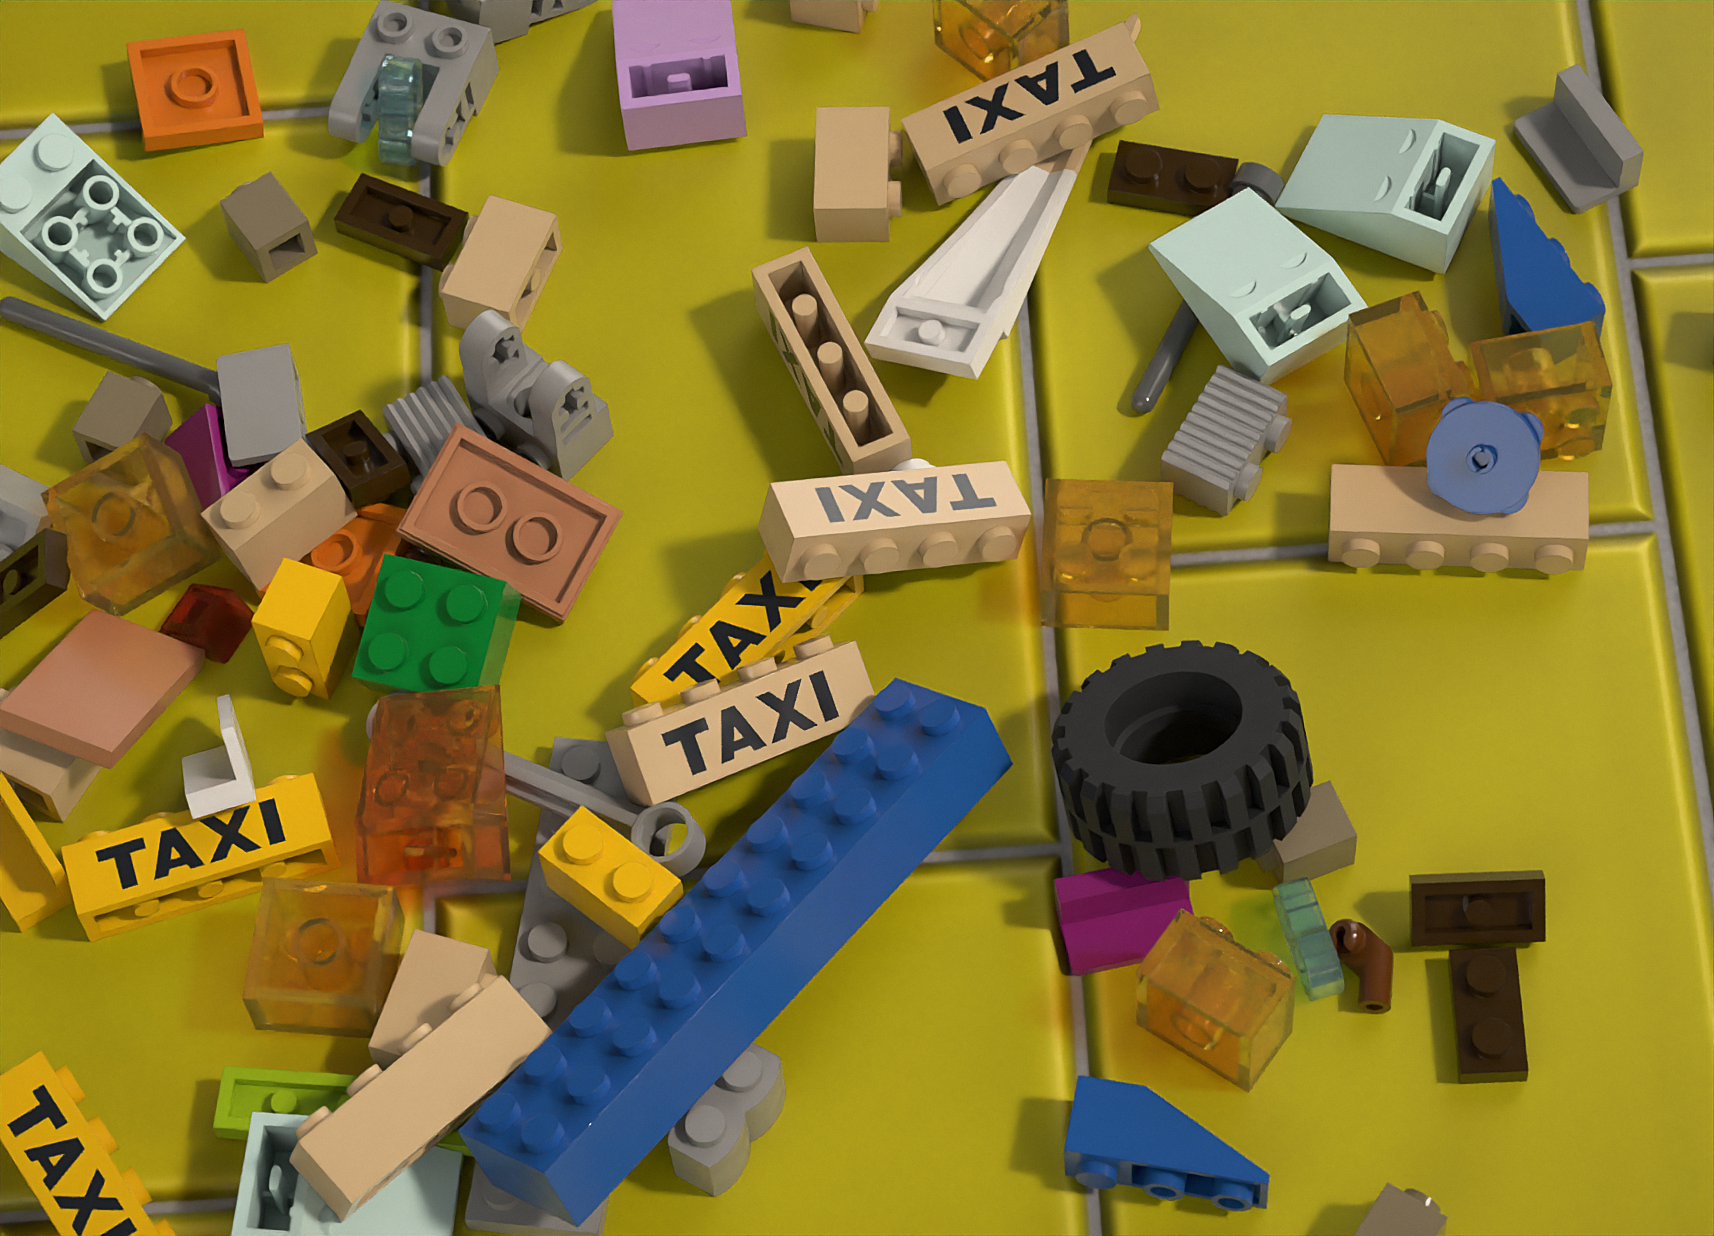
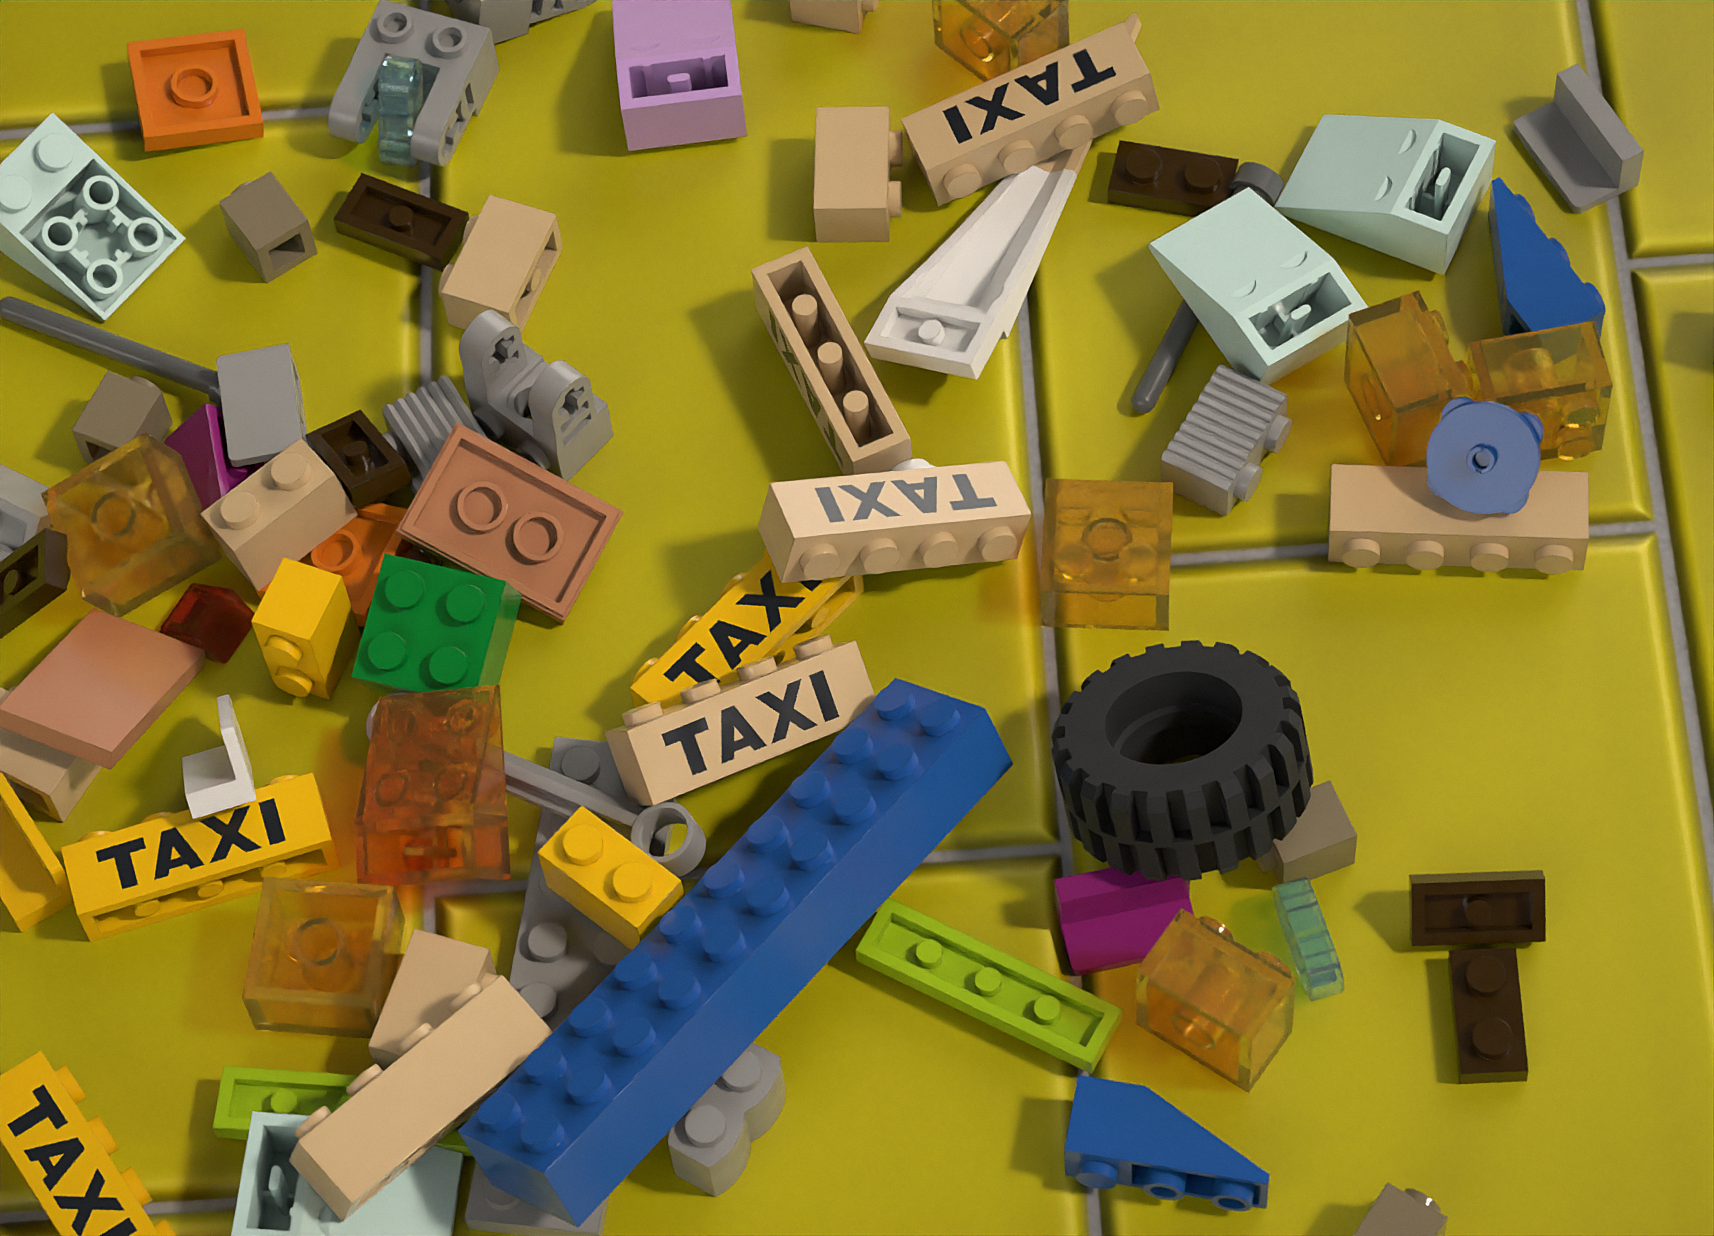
(989, 985): none -> lime plate
(1369, 959): reddish brown arm -> none

